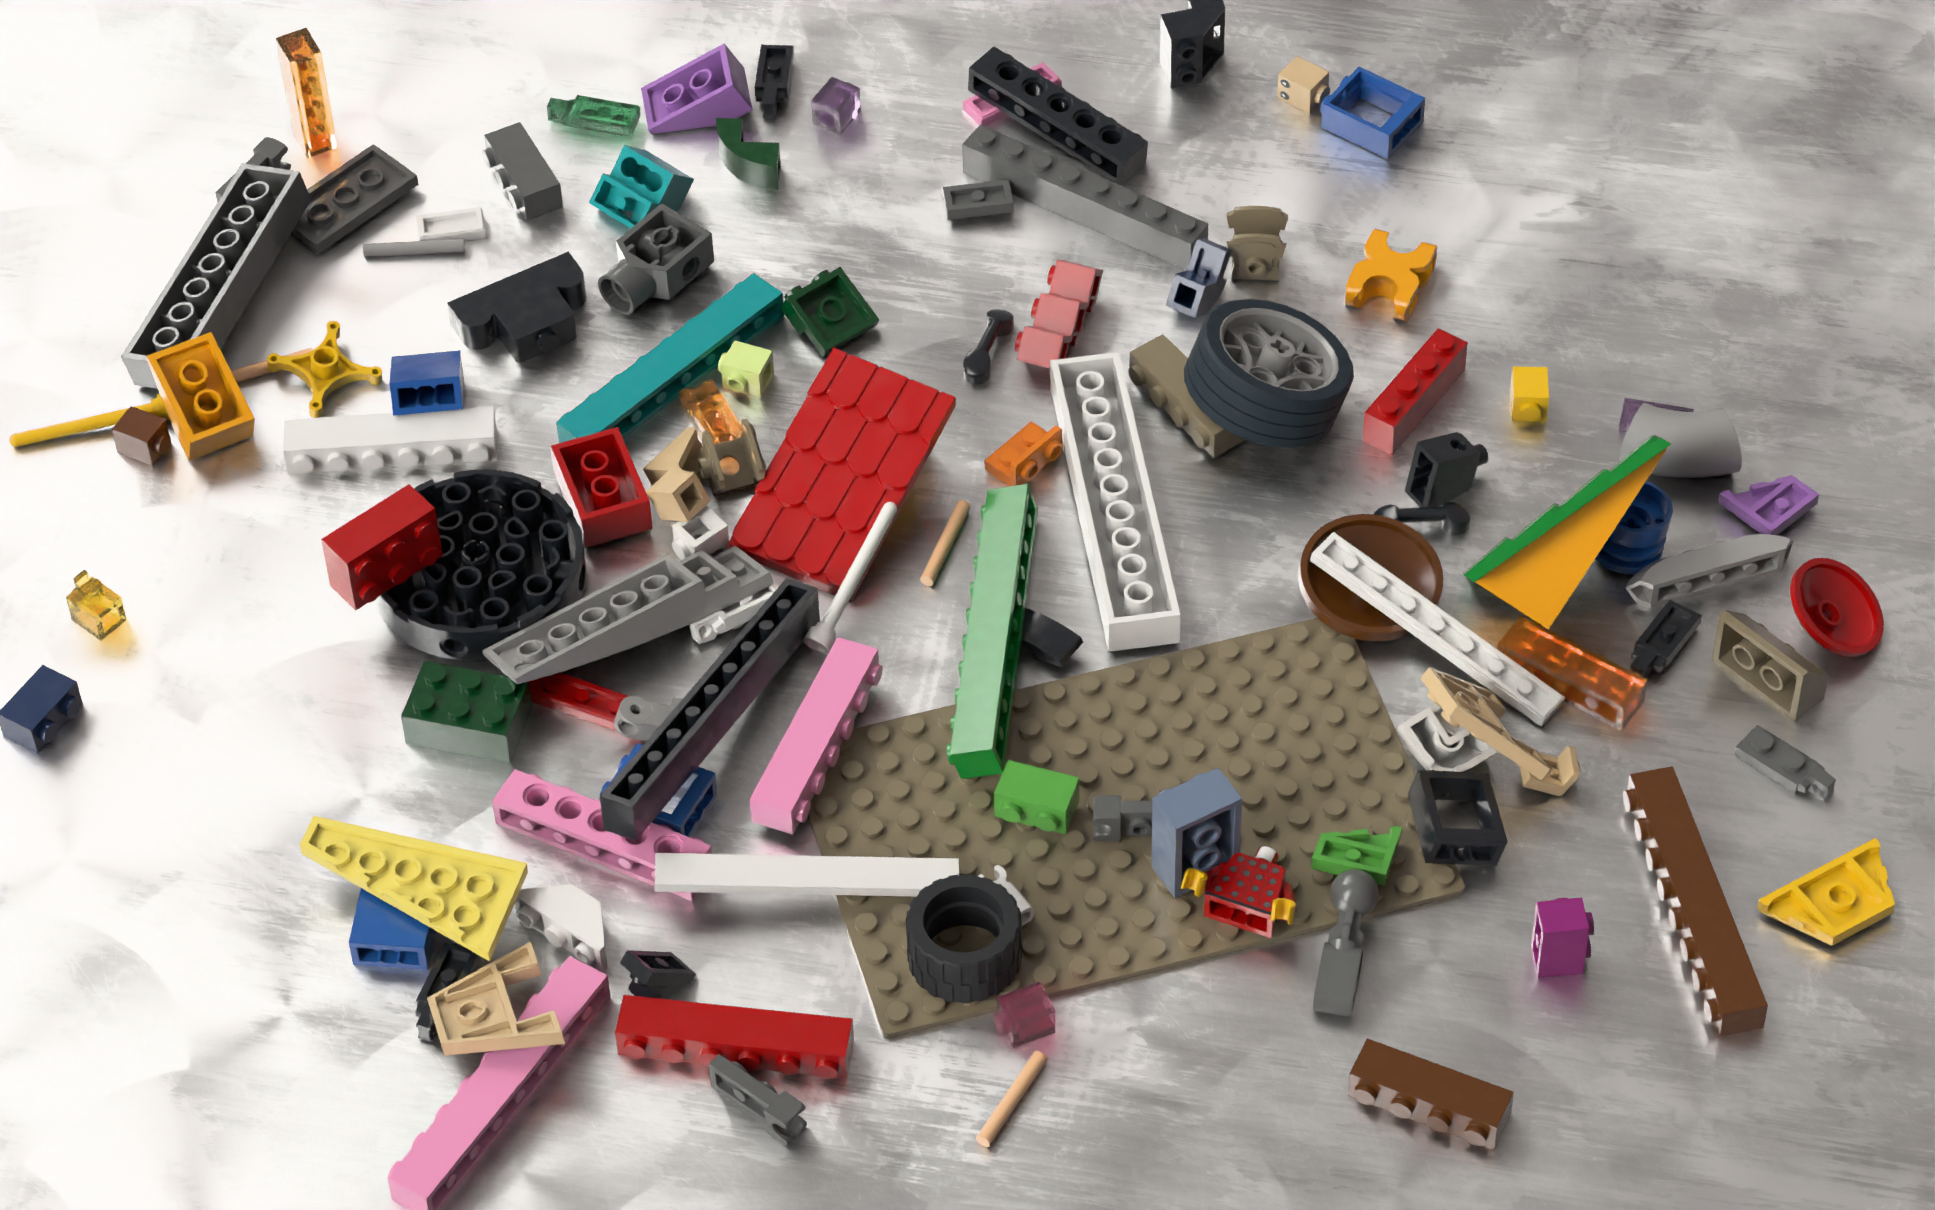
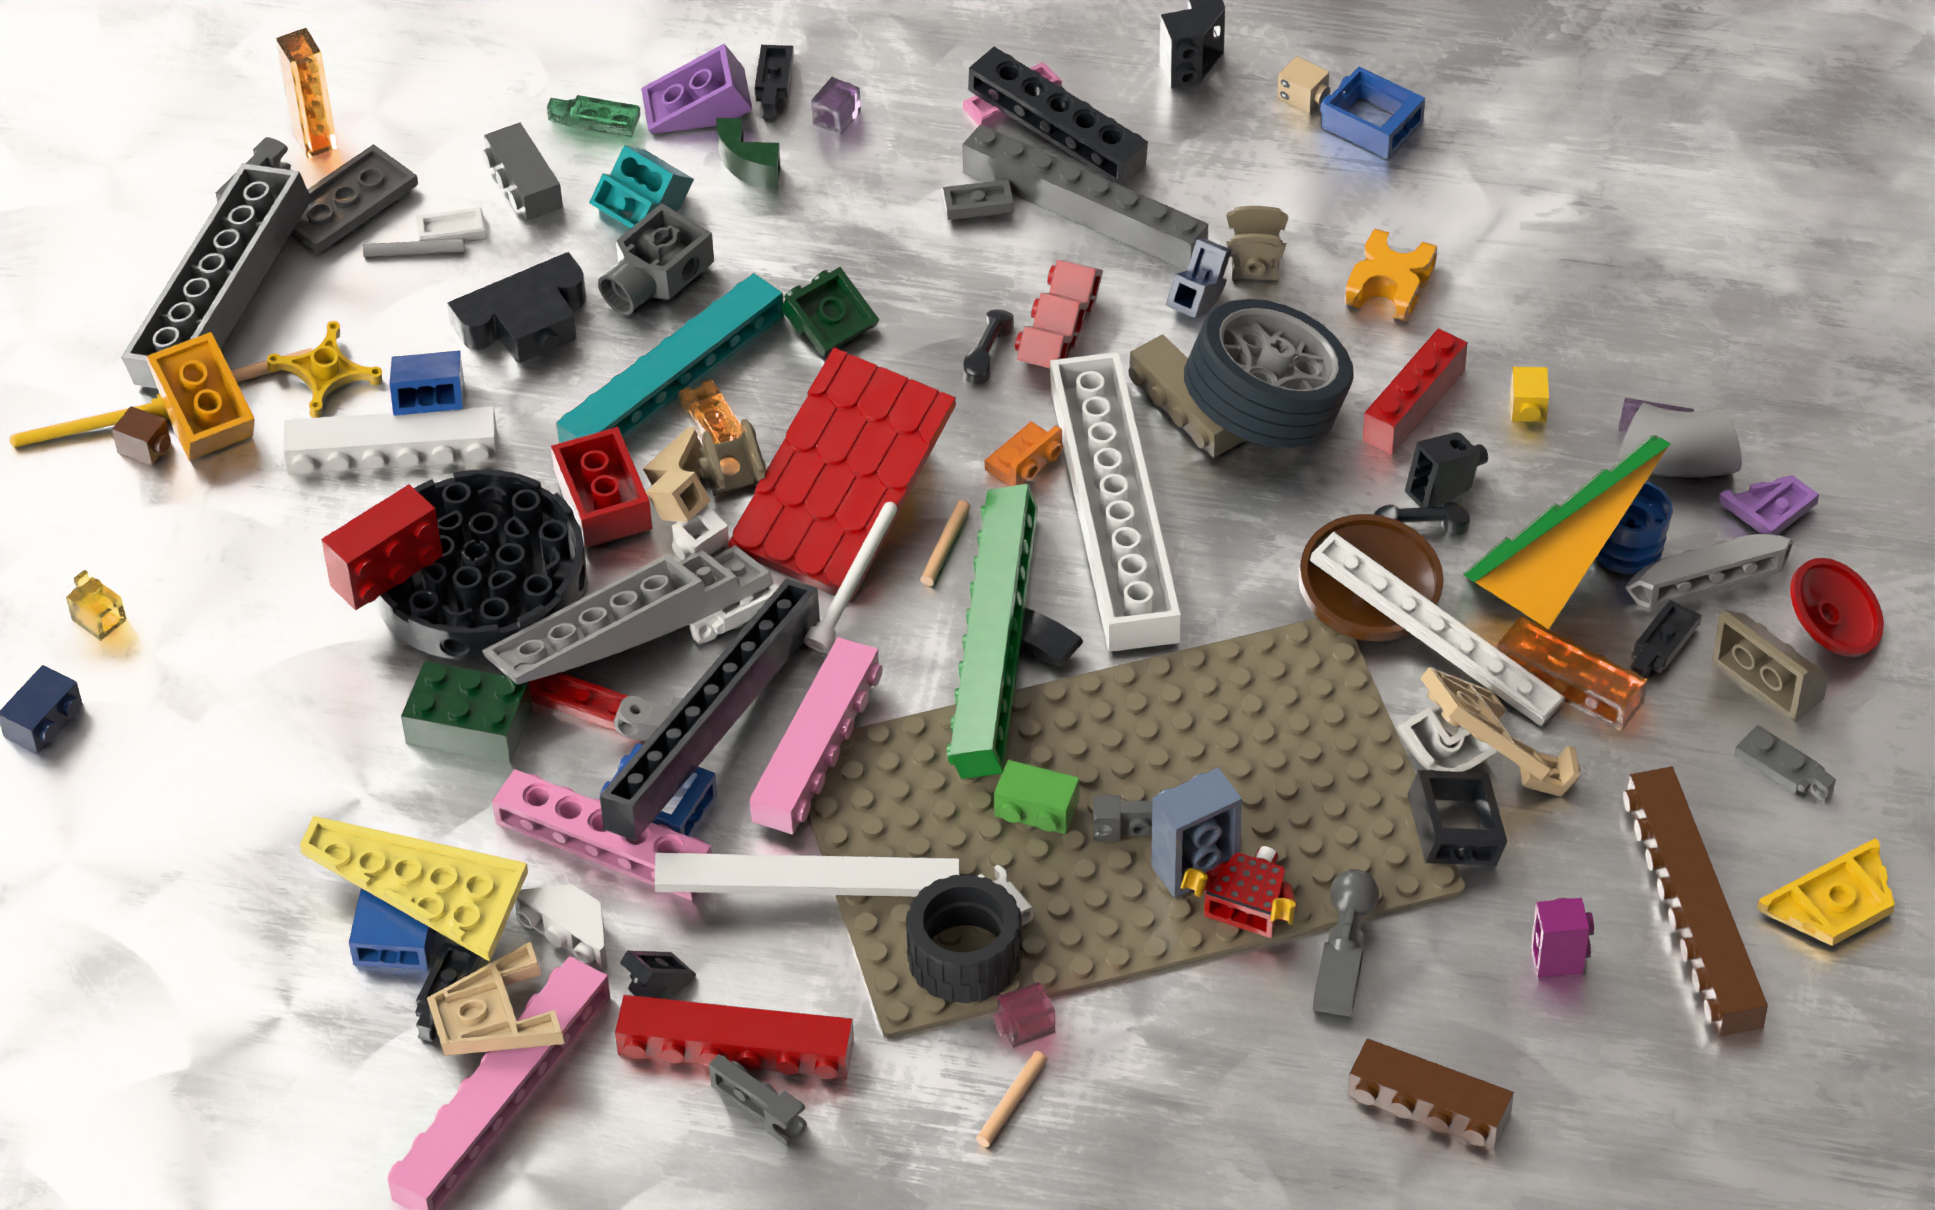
(746, 368): yellowish green brick -> none
(1357, 850): bright green wing -> none

